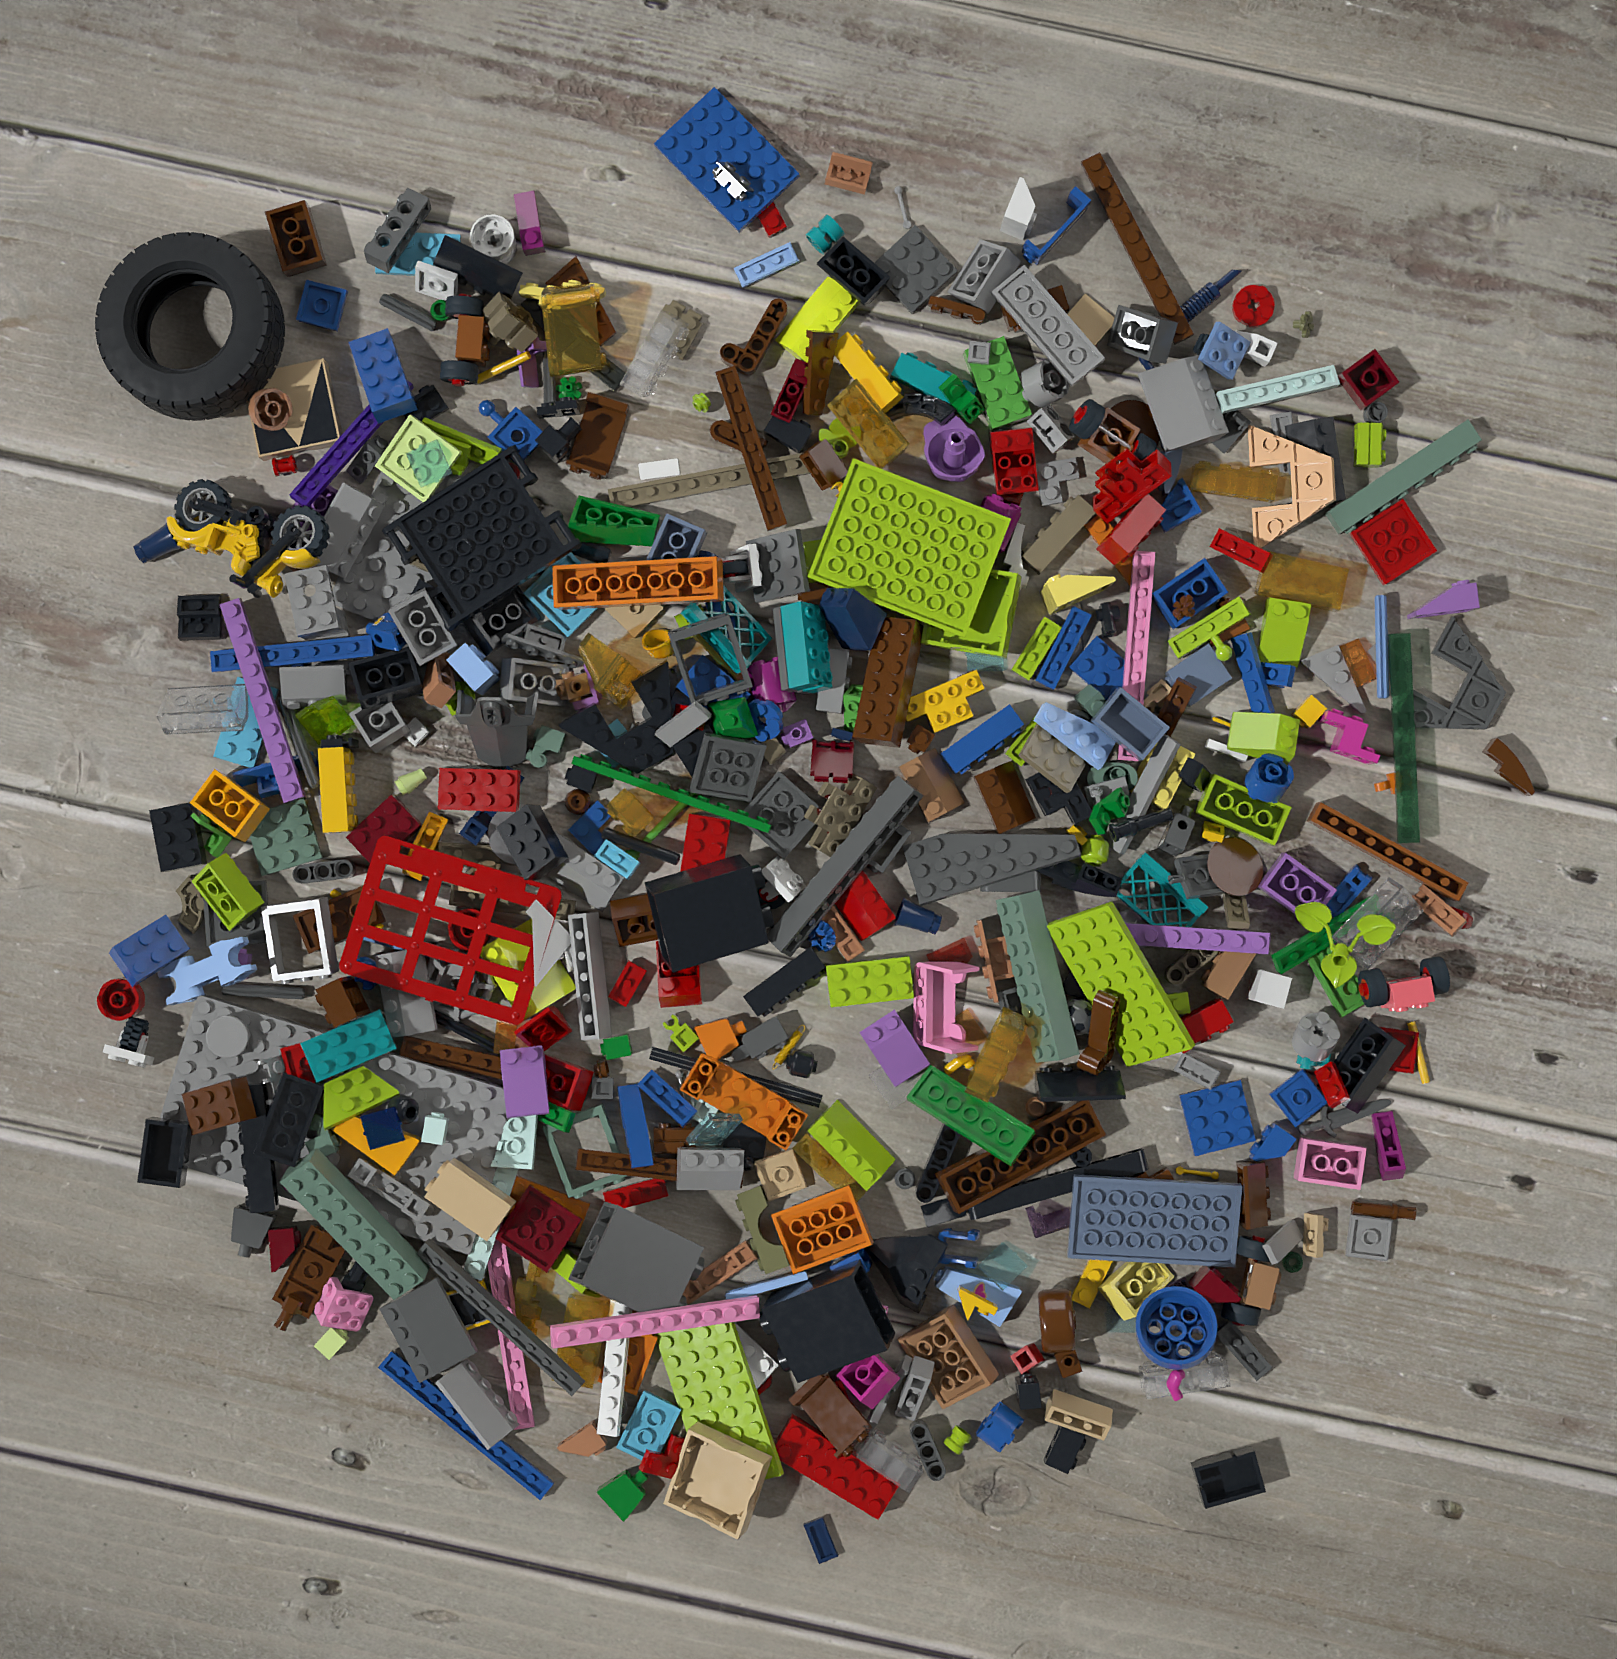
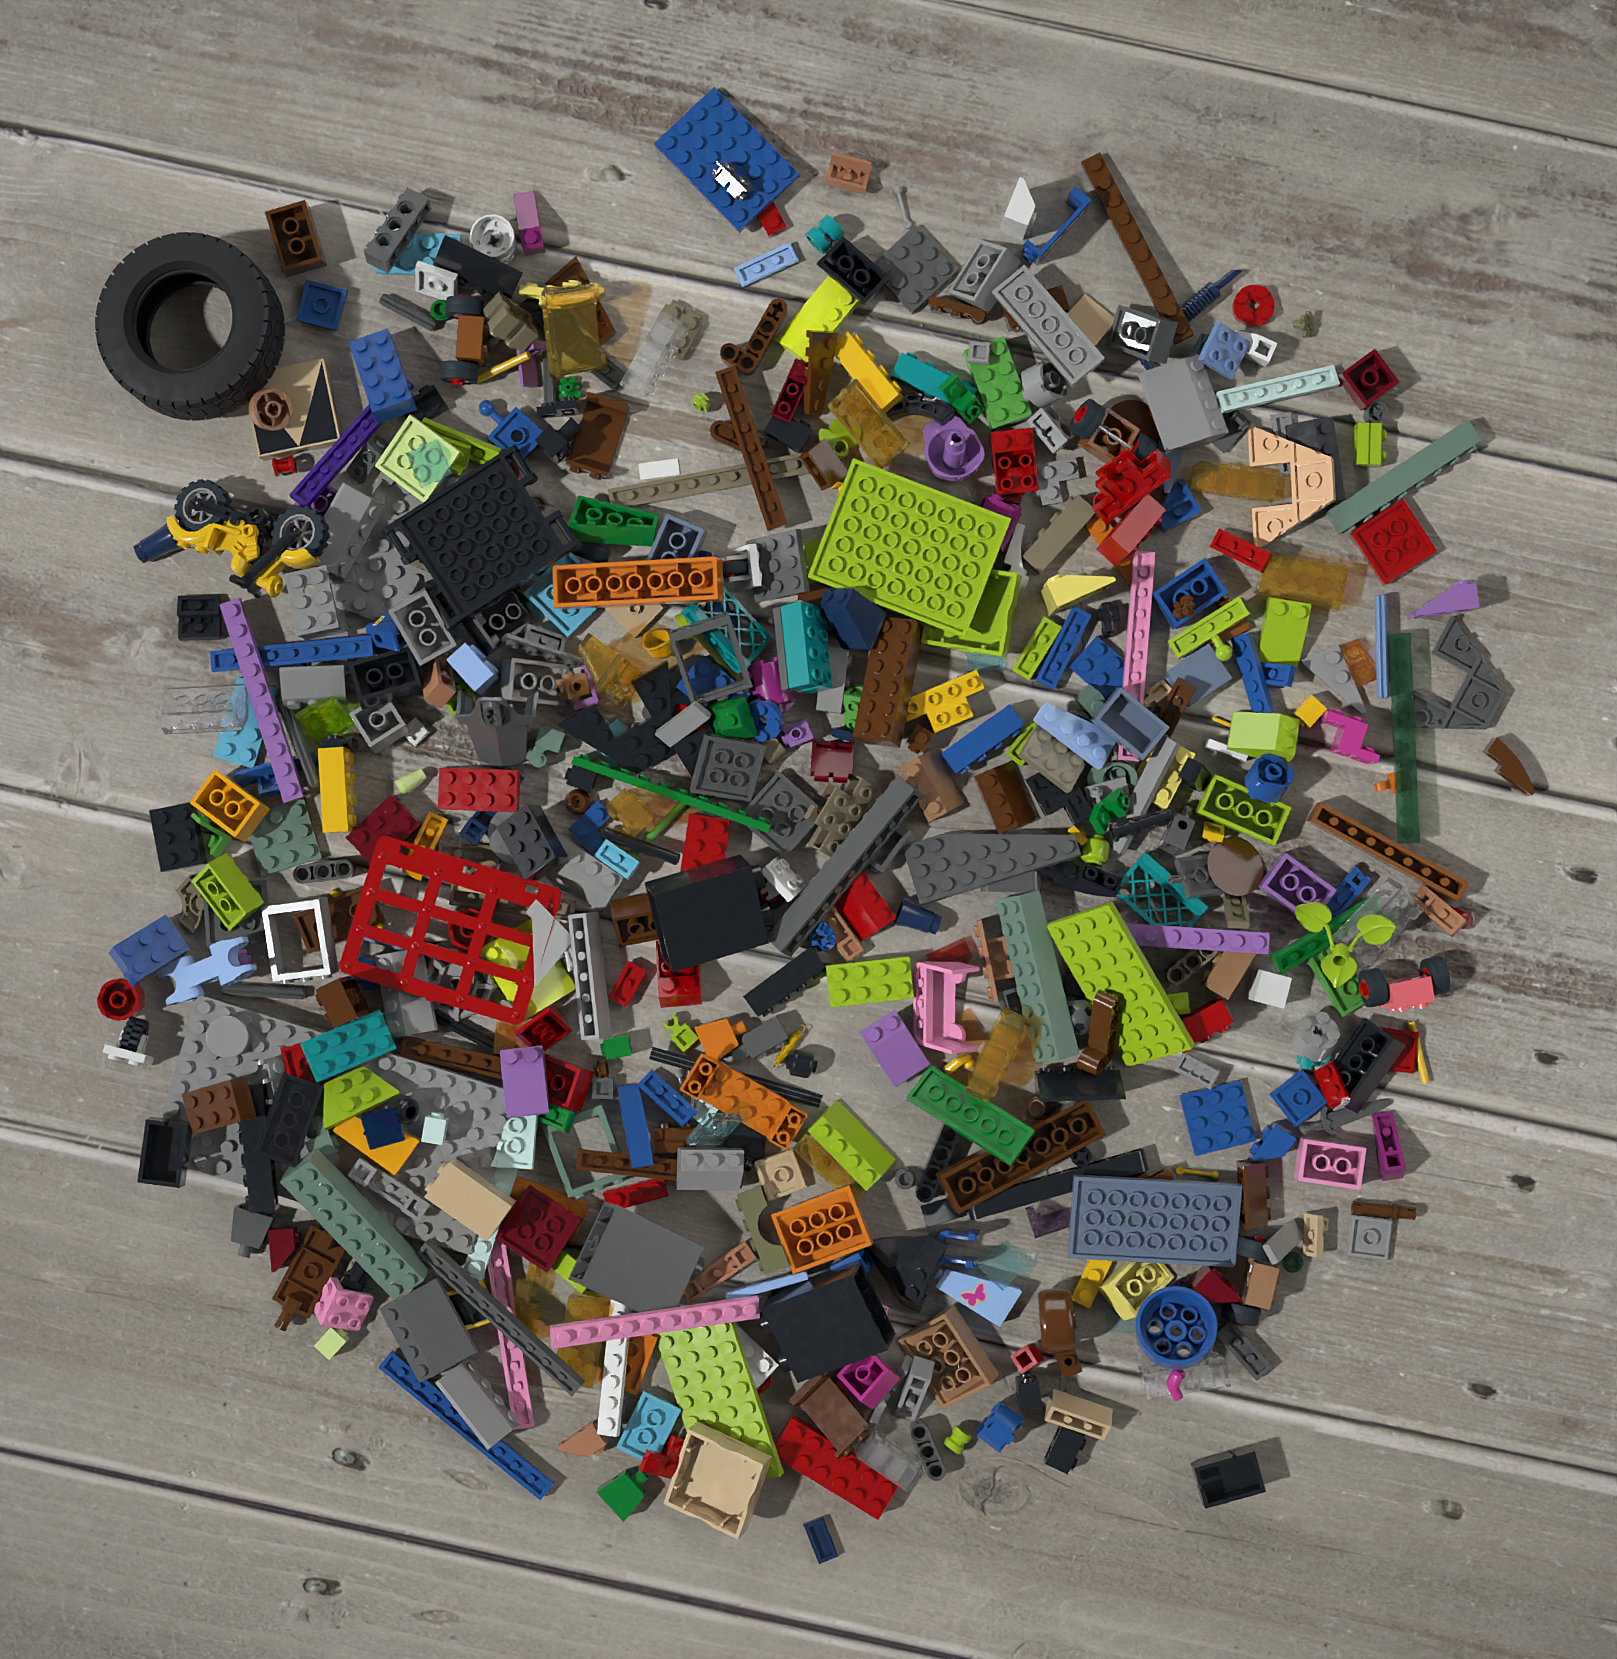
(970, 1300): yellow slope -> none

